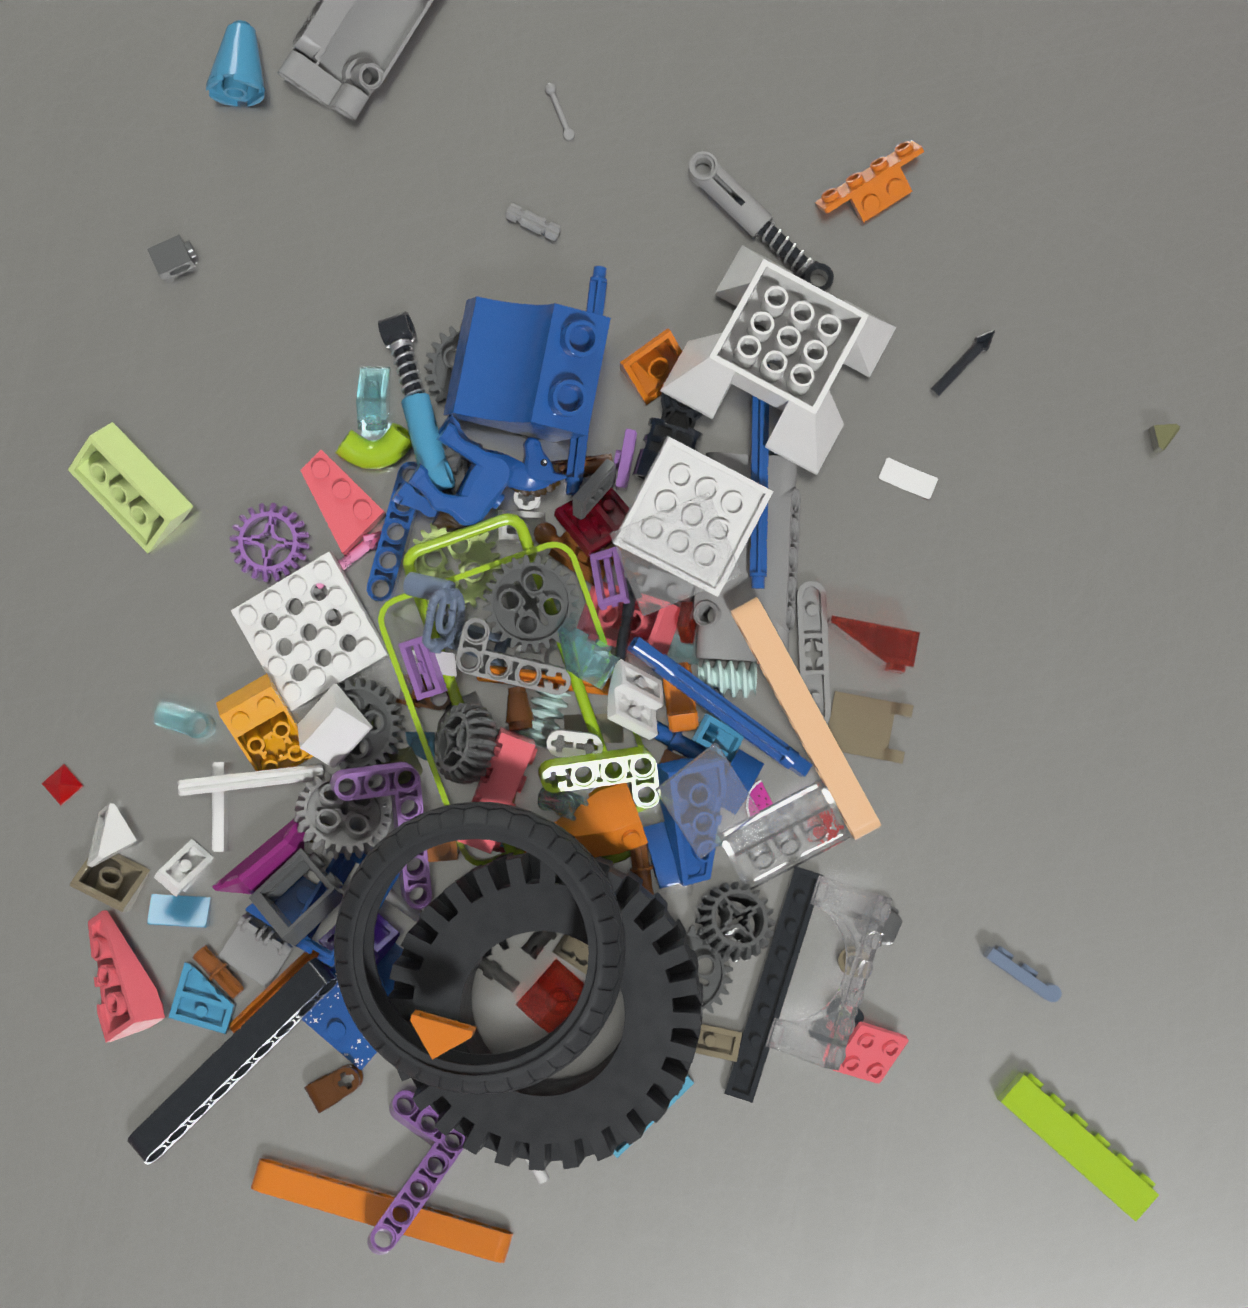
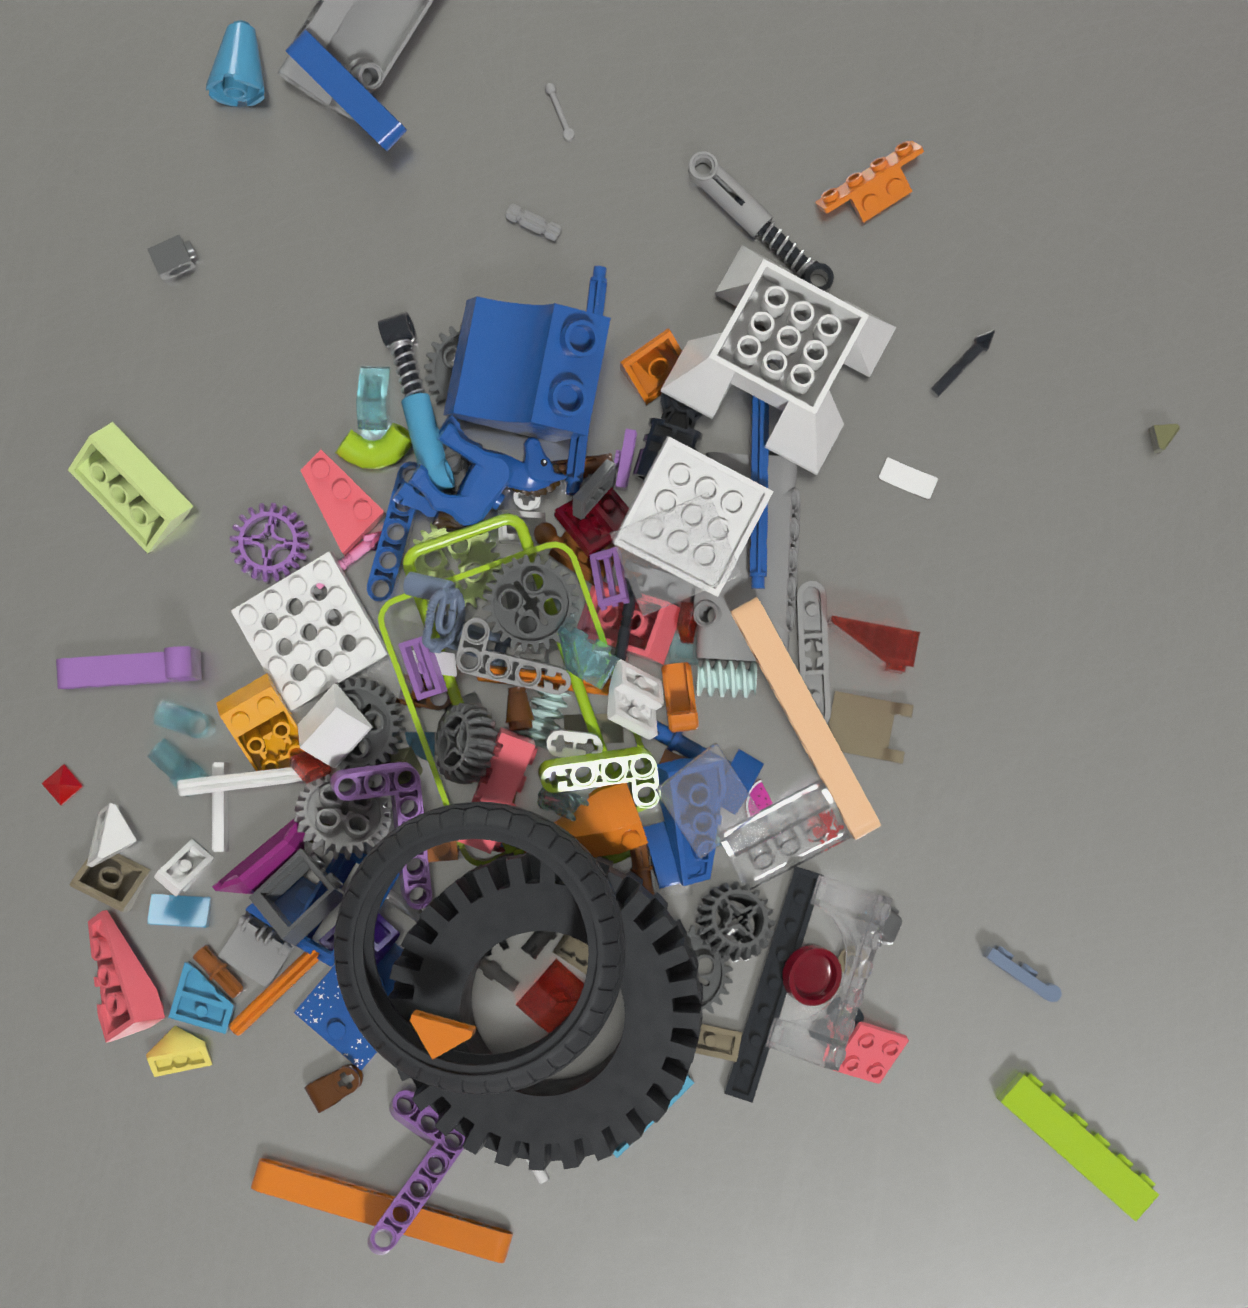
(172, 665): none -> medium lavender beam
(174, 763): none -> clear light blue piece
(178, 1053): none -> light yellow slope
(232, 1060): black beam -> none
(309, 767): none -> clear red tile
(346, 90): none -> blue beam
(715, 731): dark azure slope -> none
(720, 707): blue piece -> none
(812, 975): none -> dark red piece

